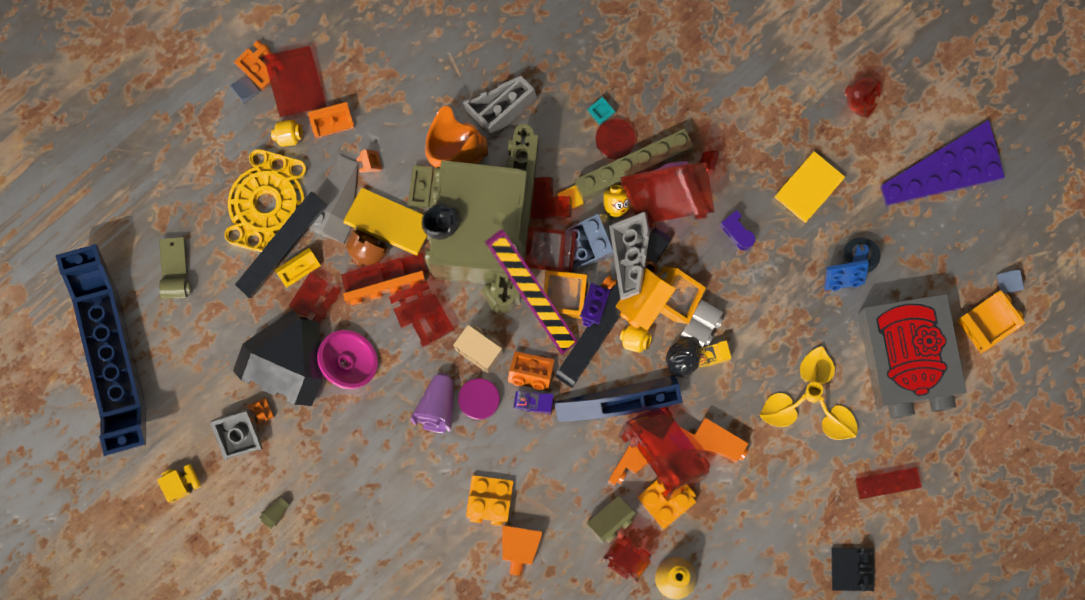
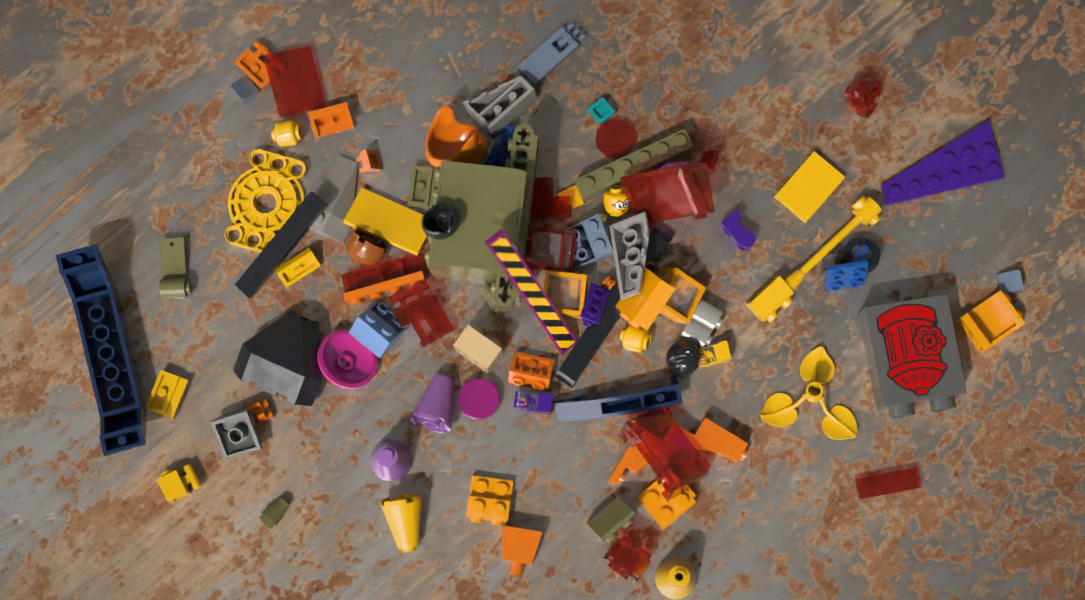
(167, 394): none -> yellow plate
(309, 294): clear red plate -> none
(377, 328): none -> medium blue slope
(391, 460): none -> medium lavender cone
(404, 519): none -> yellow cone
(500, 151): none -> blue hinge
(547, 58): none -> sand blue hinge
(779, 291): none -> yellow bar
(830, 260): none -> dark grey tile
(852, 569): black hinge -> none

